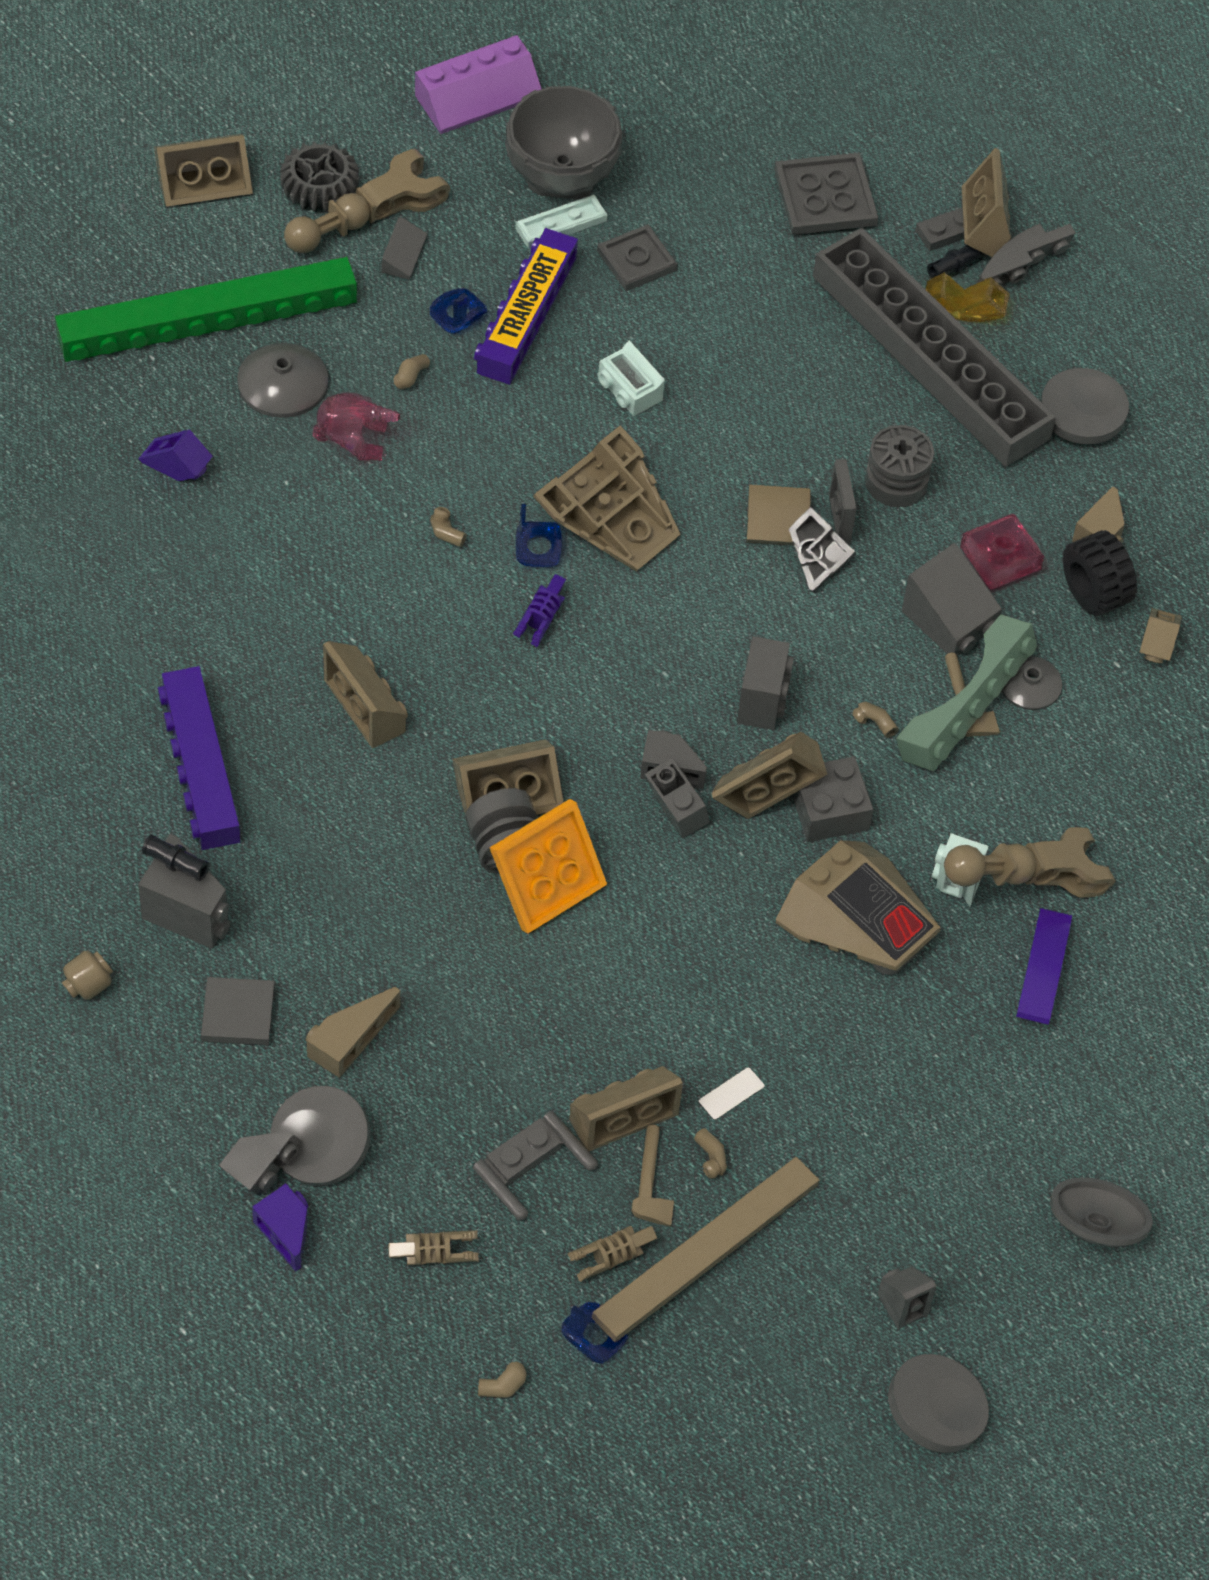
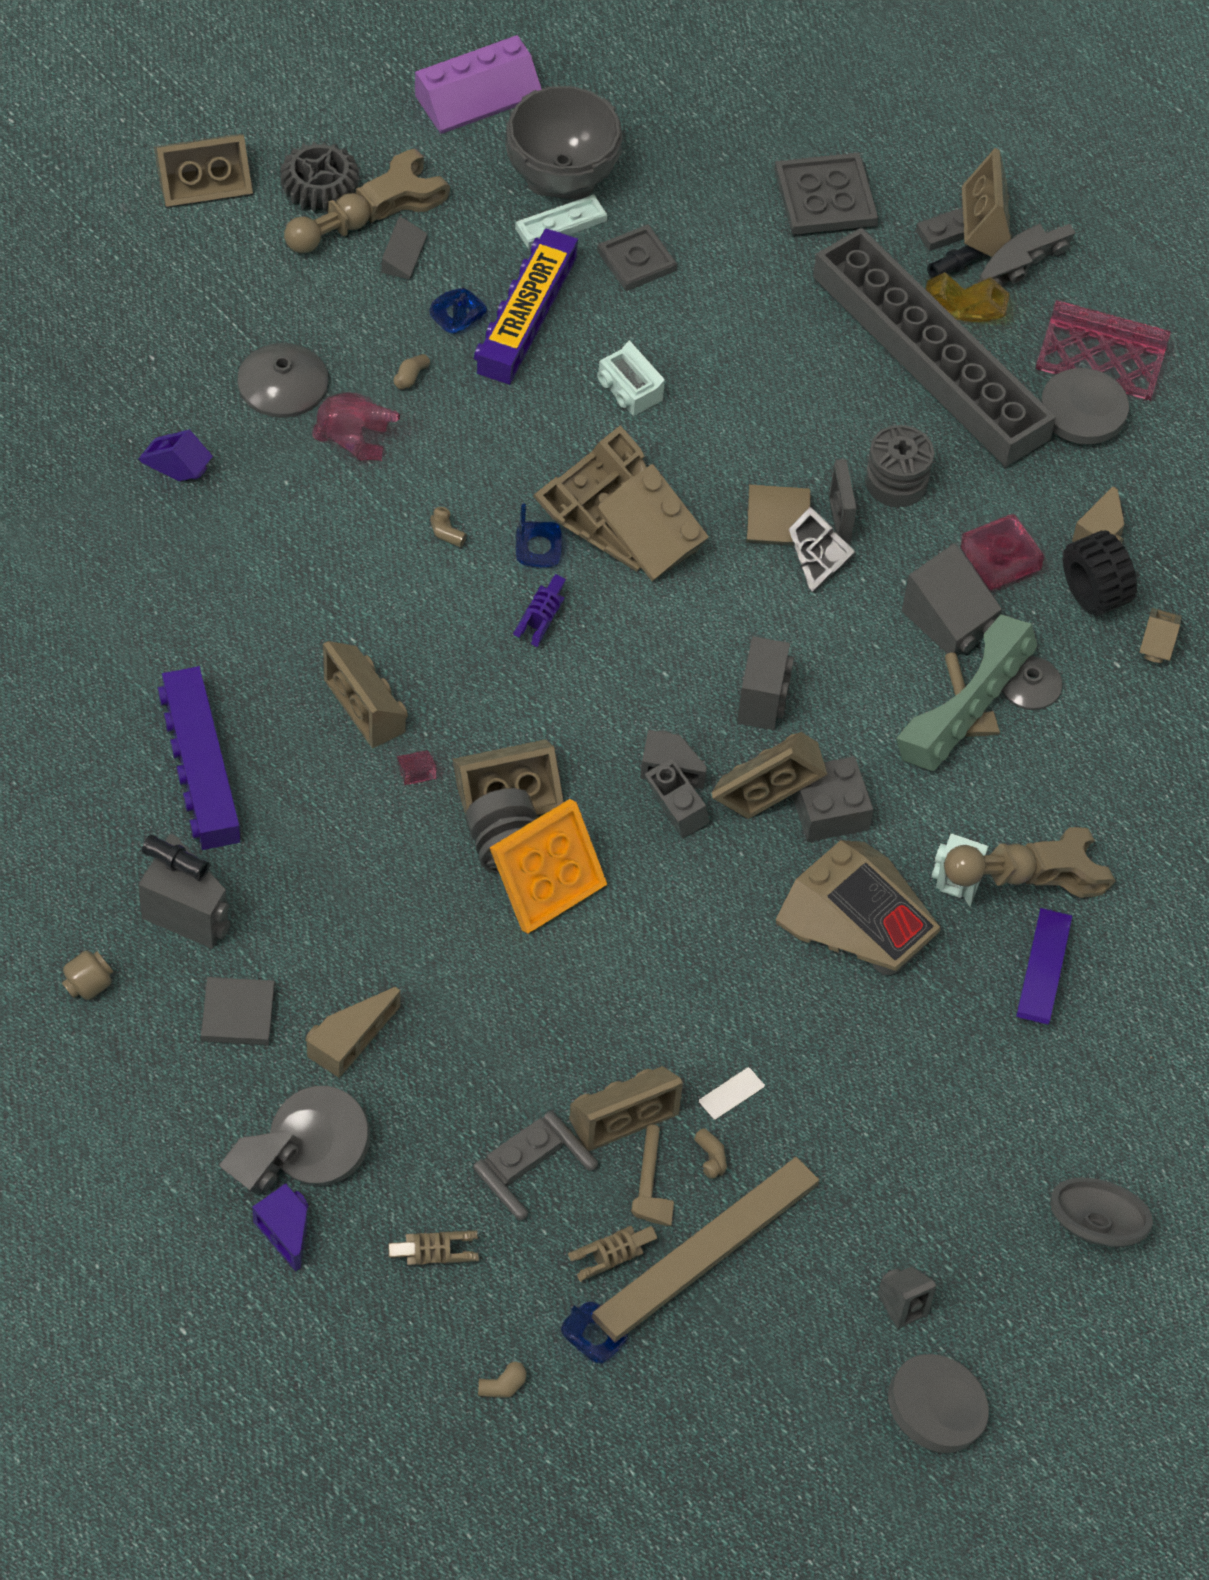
(206, 309): green brick -> none
(417, 767): none -> clear pink slope
(652, 522): none -> dark tan slope
(878, 715): dark tan arm -> none
(1105, 328): none -> clear pink fence

